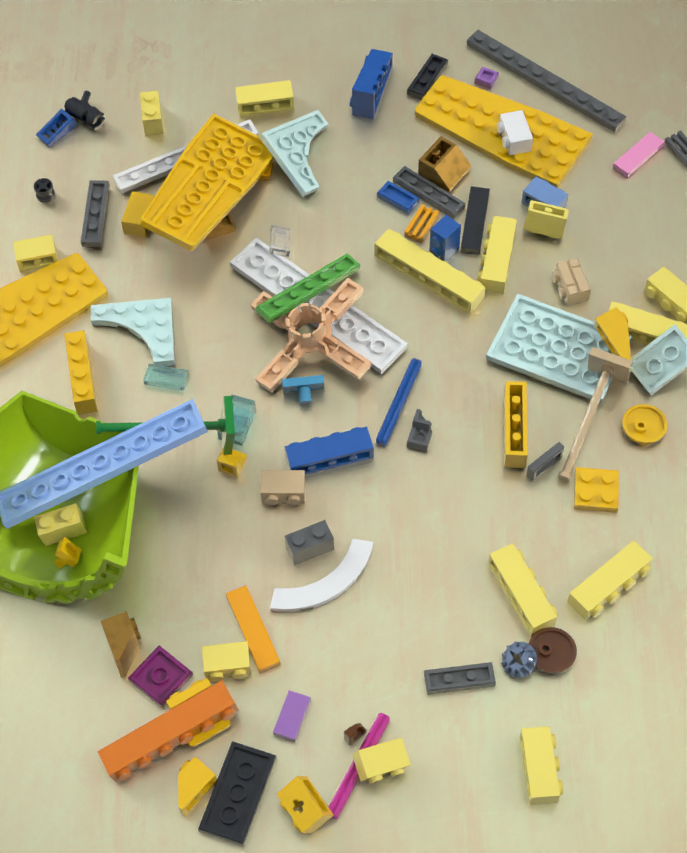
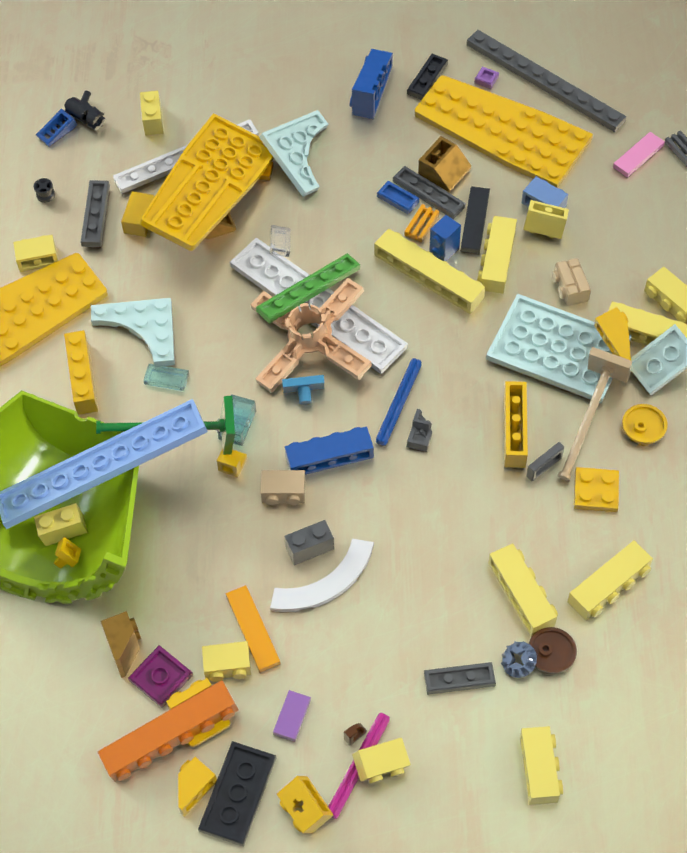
(265, 98): light yellow brick -> none
(515, 132): white brick -> none

